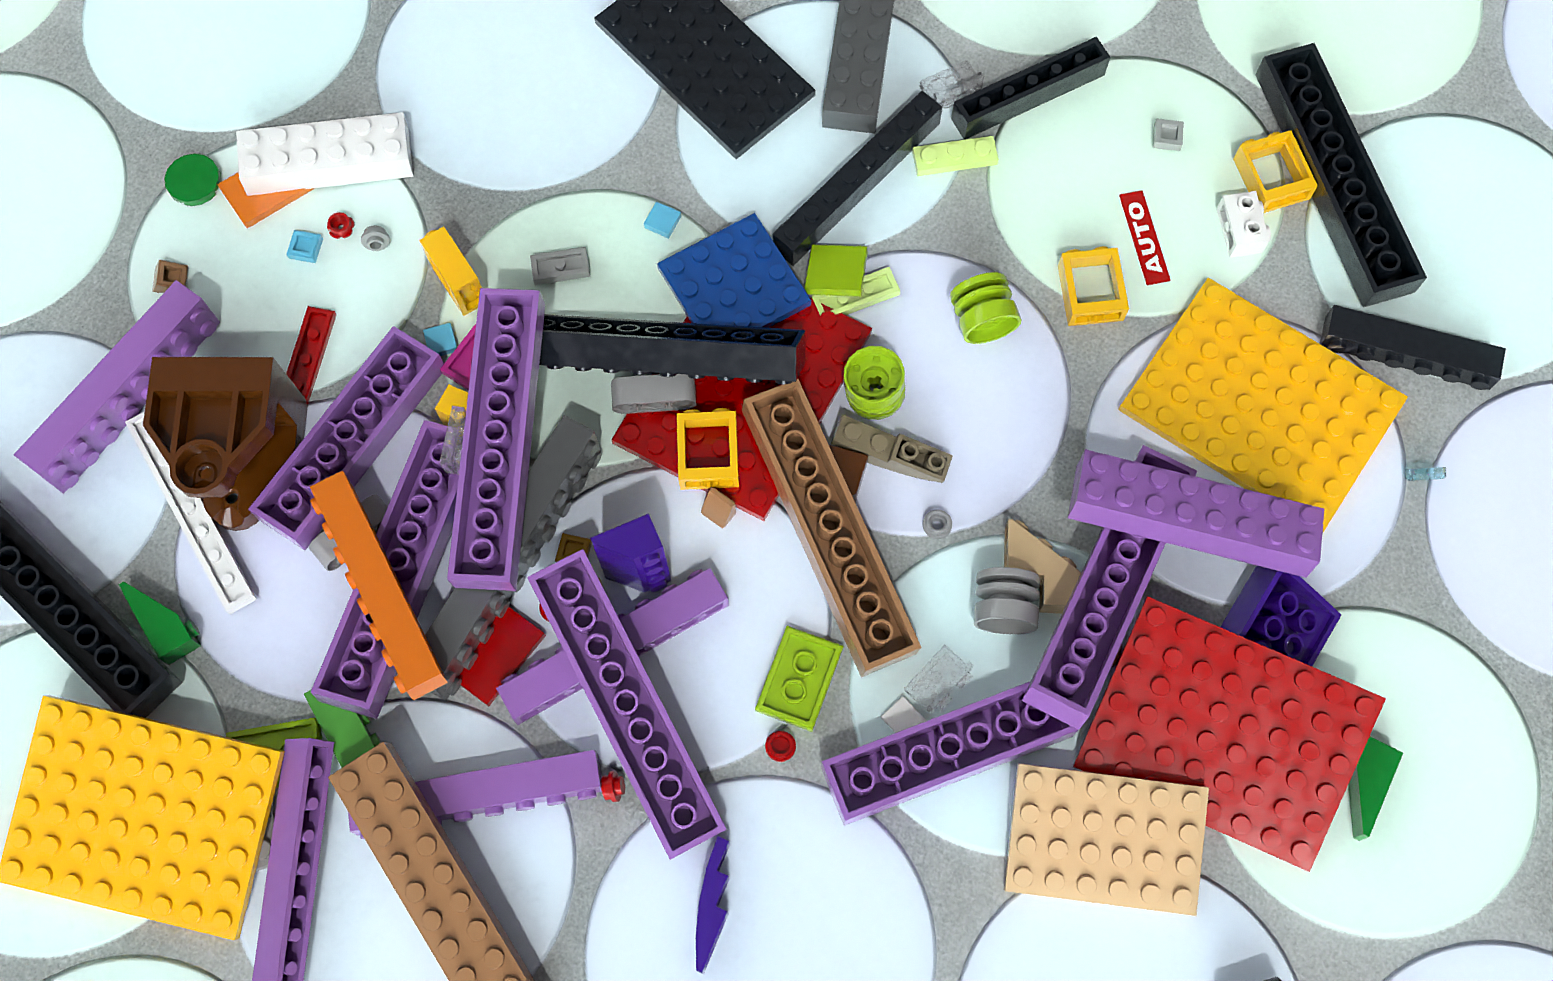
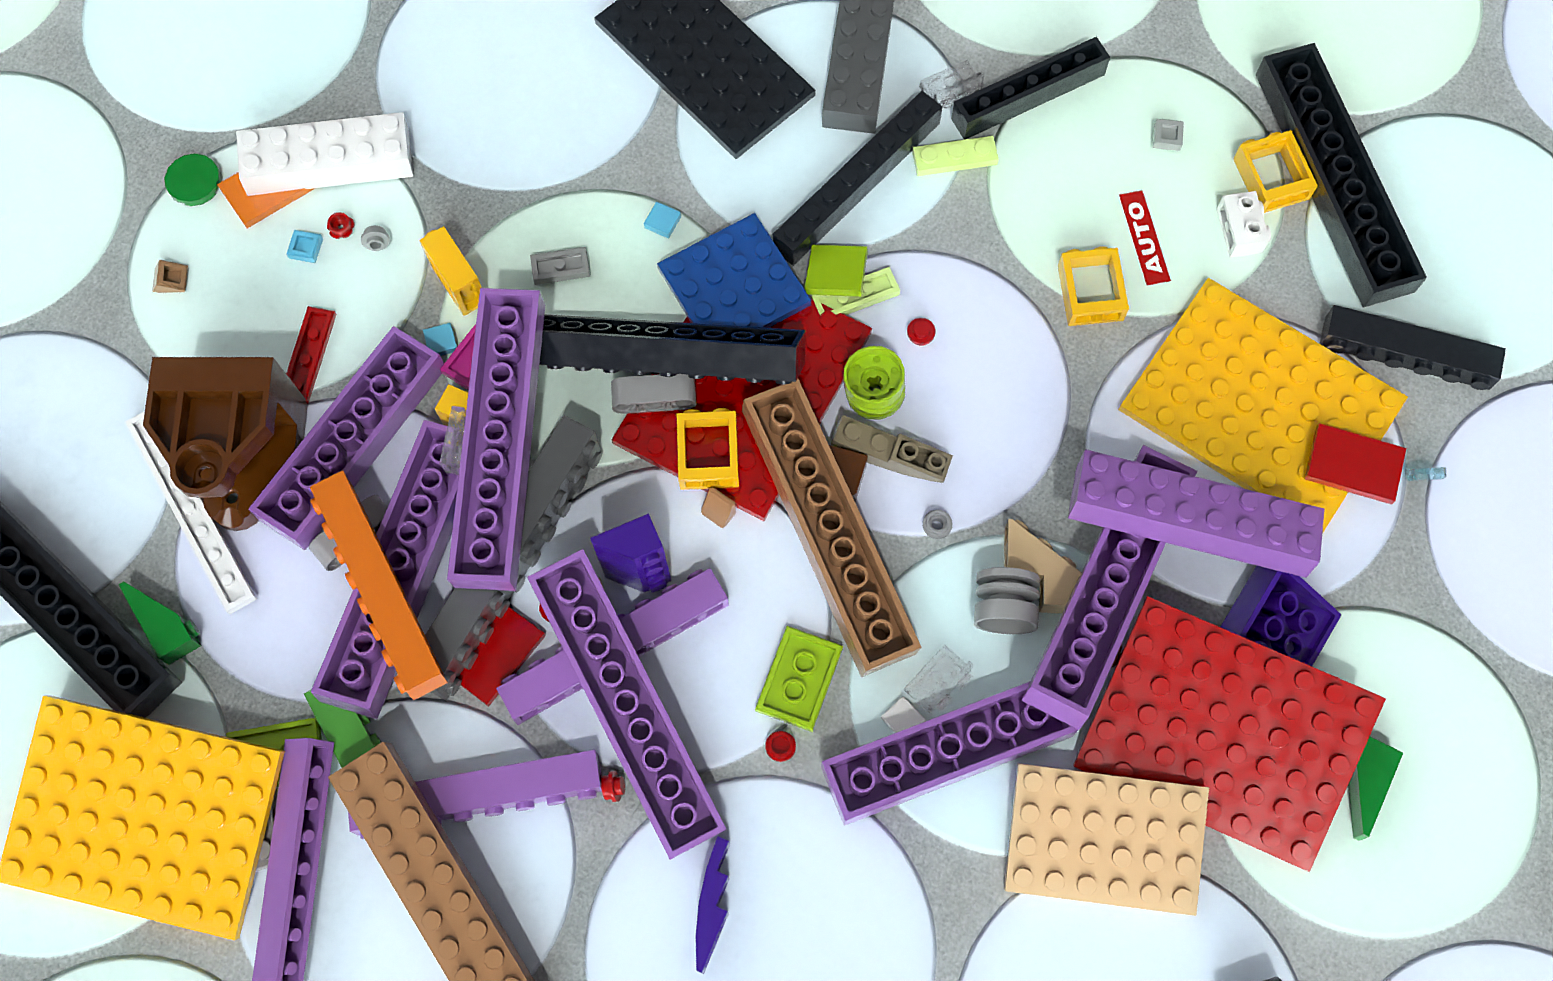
(115, 388): medium lavender brick -> none
(571, 544): pearl gold tile -> none
(921, 331): none -> red plate
(985, 308): lime wheel -> none
(1355, 463): none -> red tile

